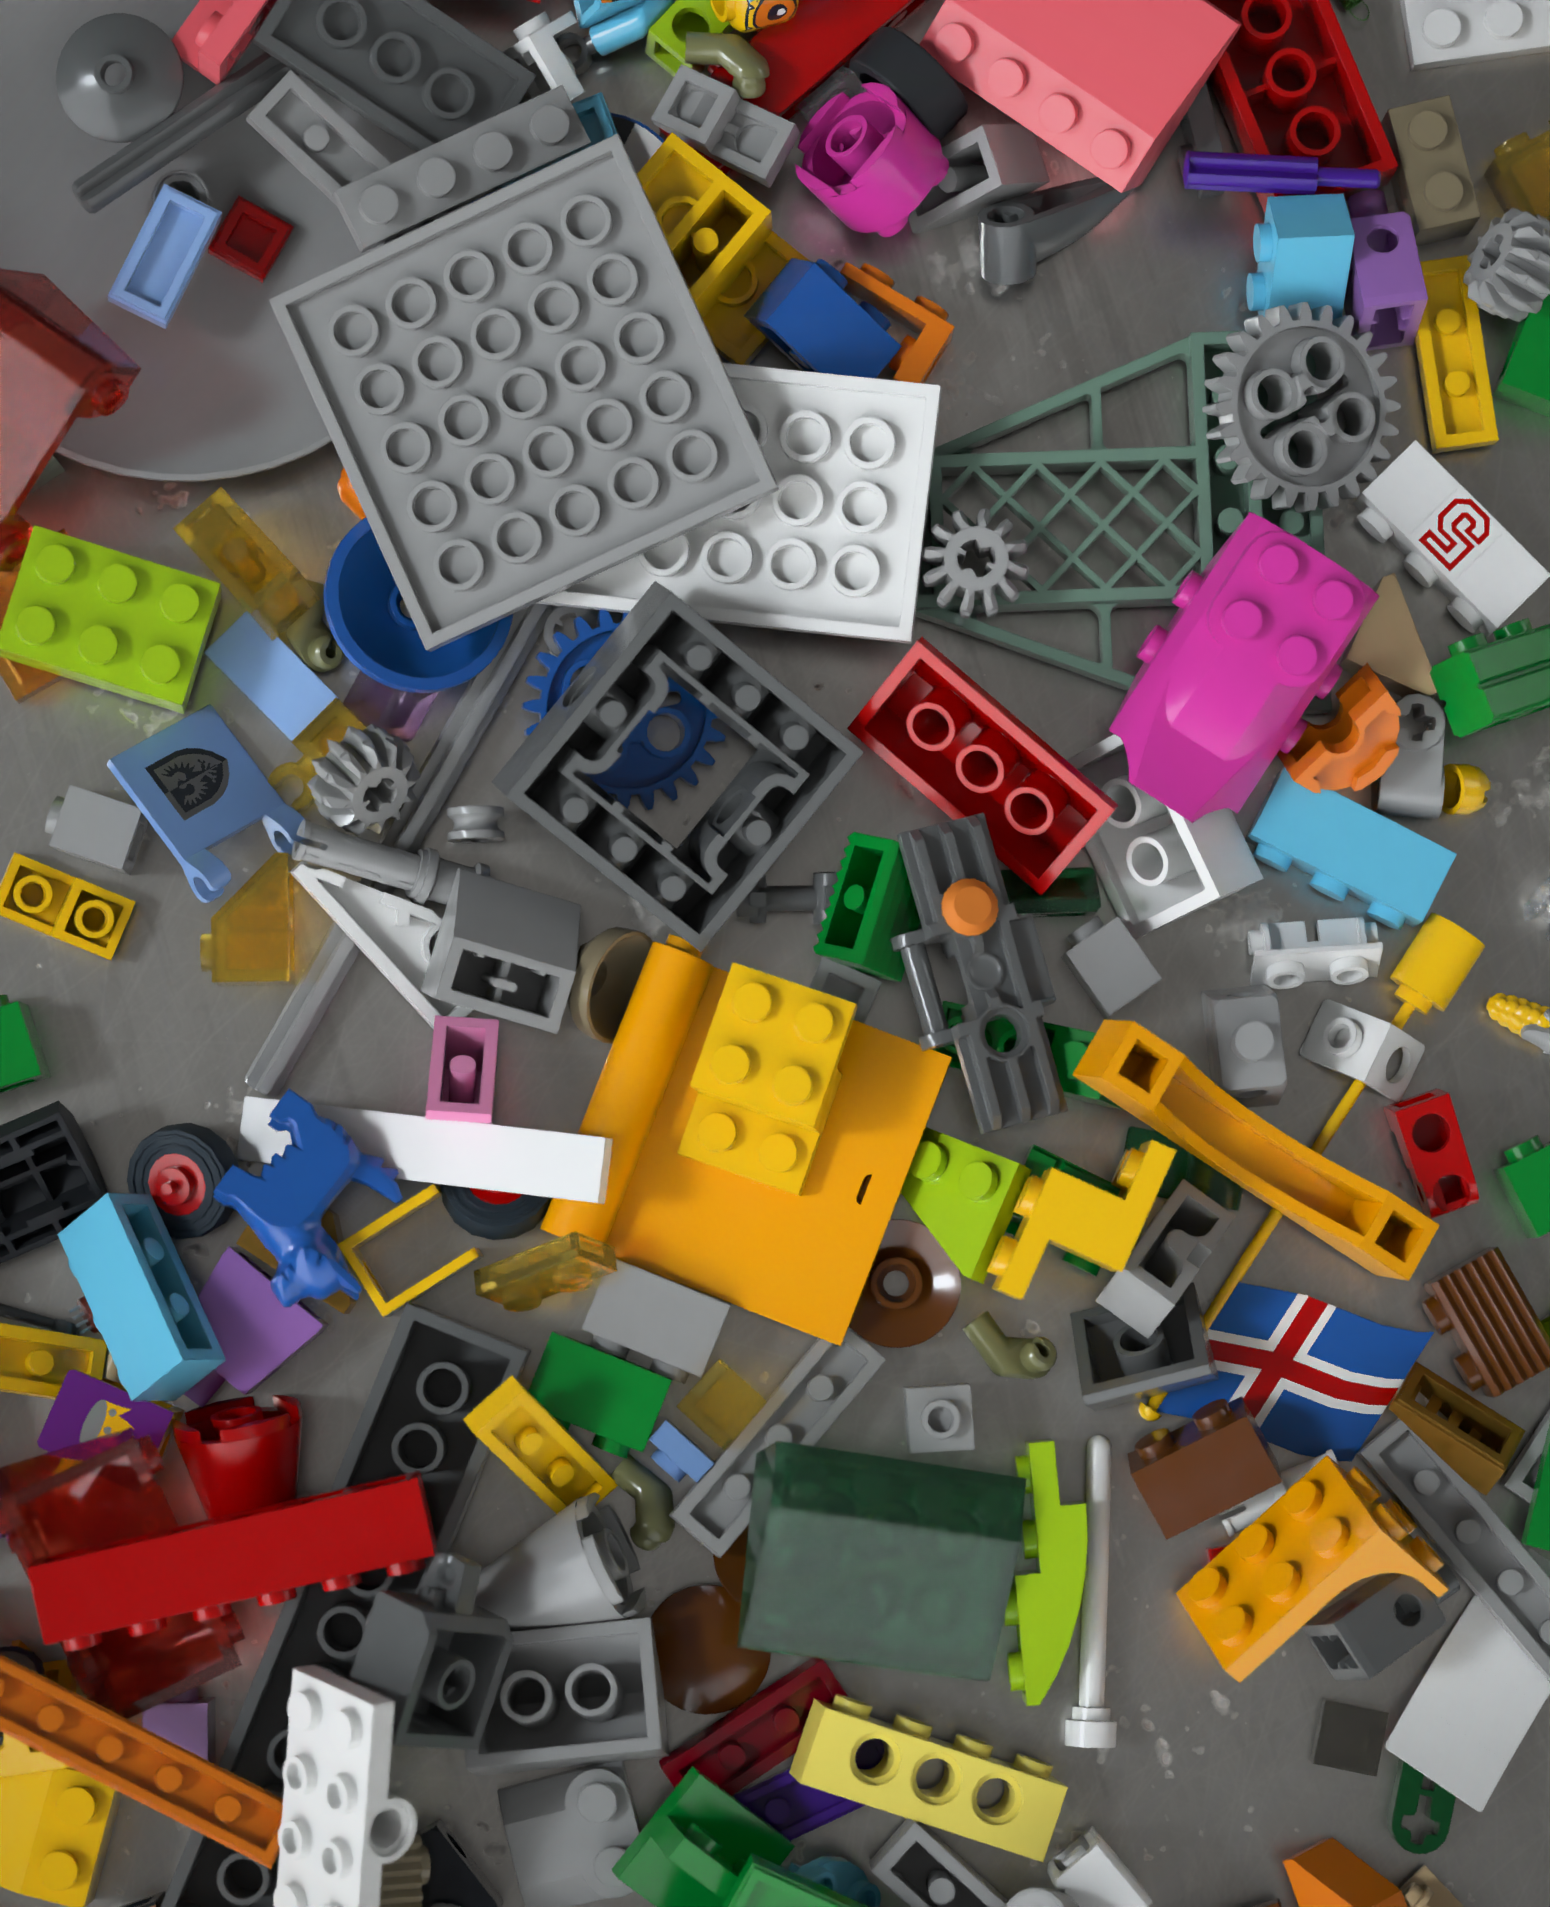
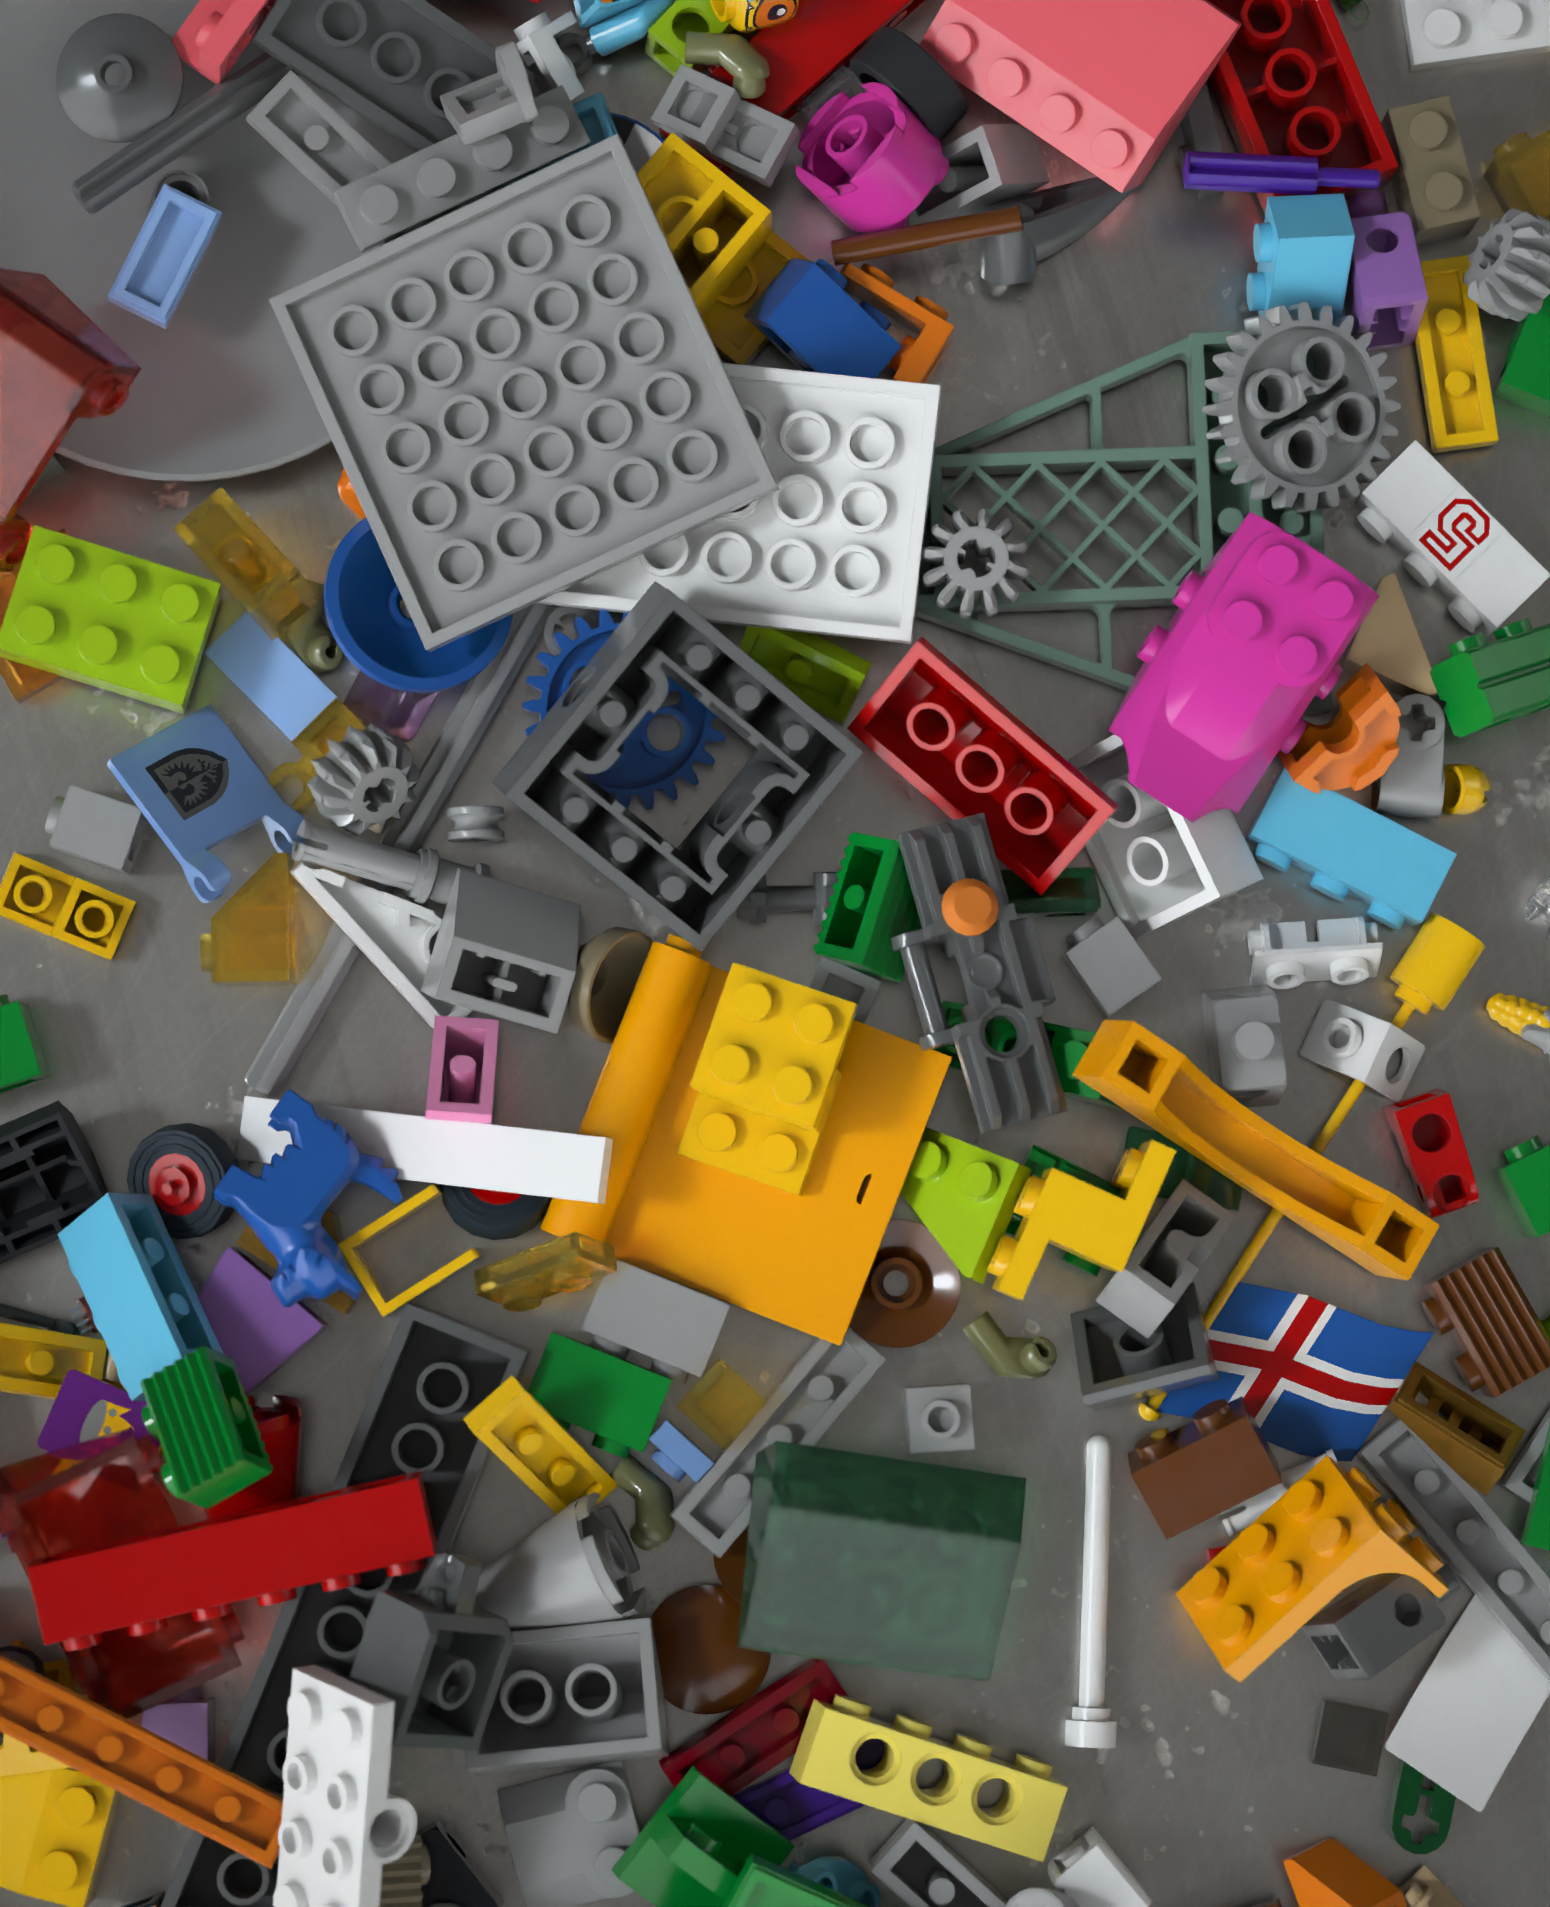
(204, 1428): none -> green brick
(250, 239): red tile -> none
(493, 101): none -> light grey tile
(809, 667): none -> lime plate
(927, 235): none -> reddish brown bar
(1047, 1598): lime slope -> none

